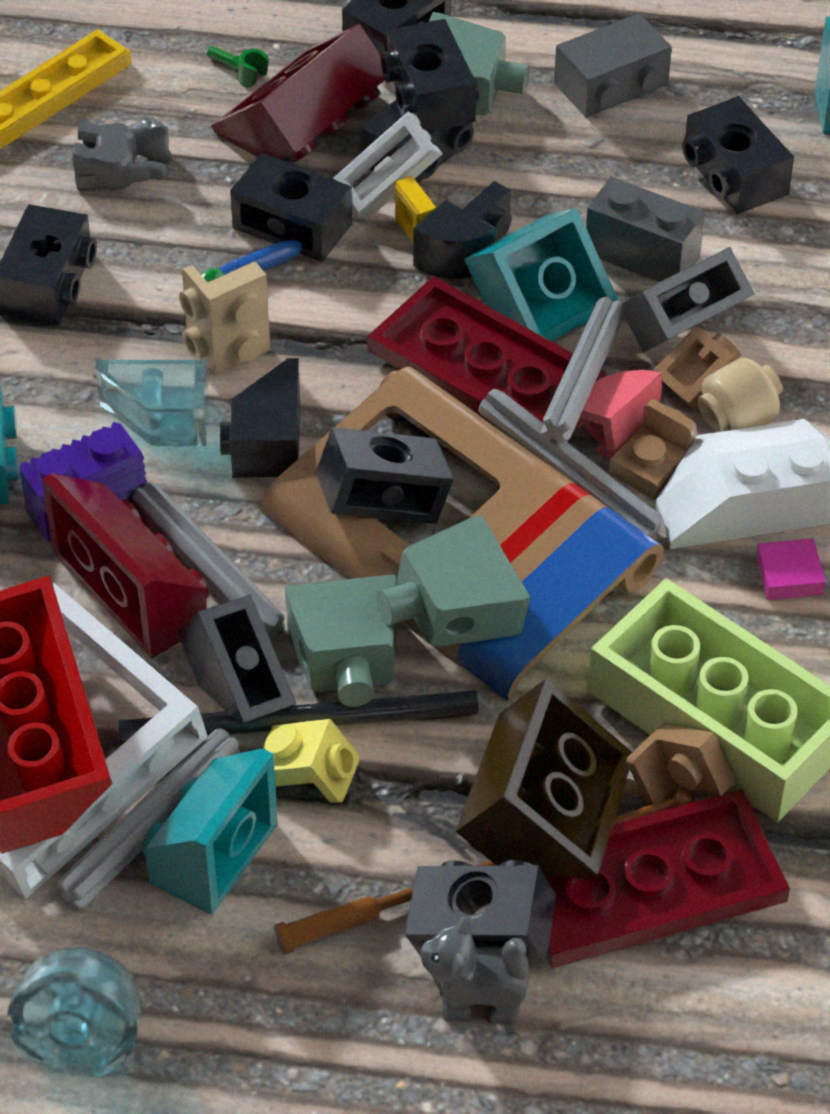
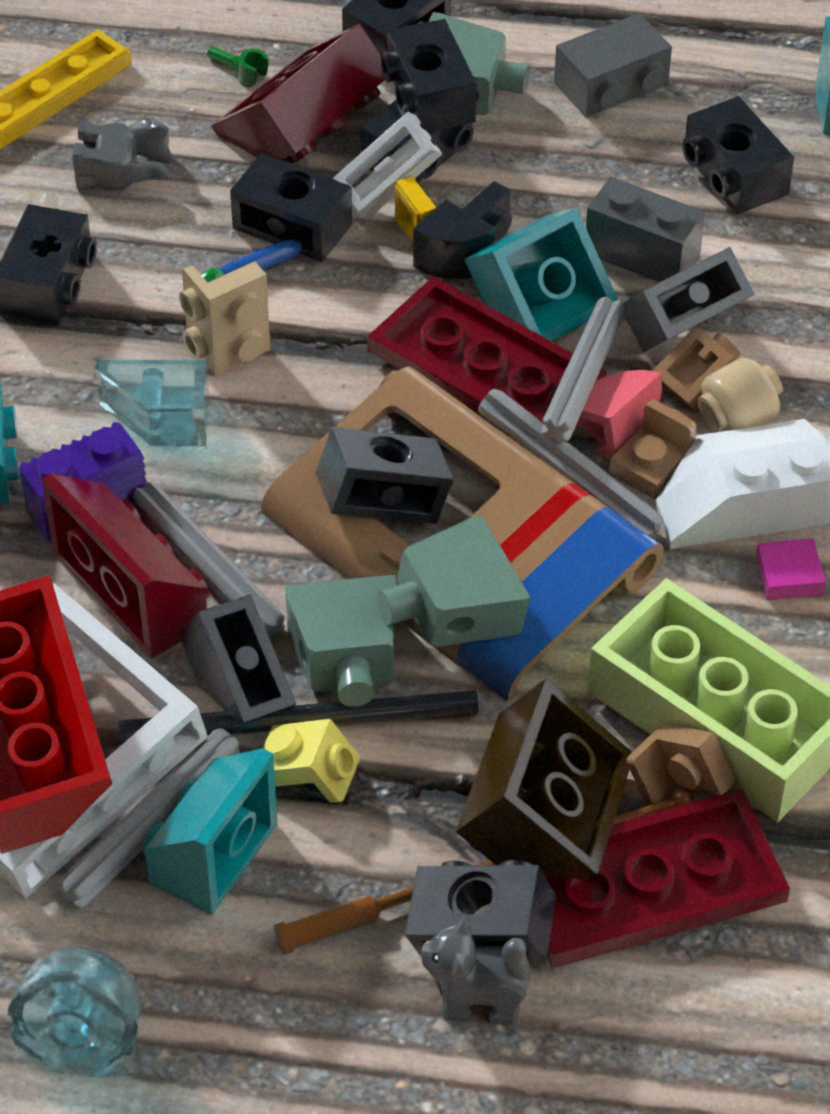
(265, 424): black slope -> none

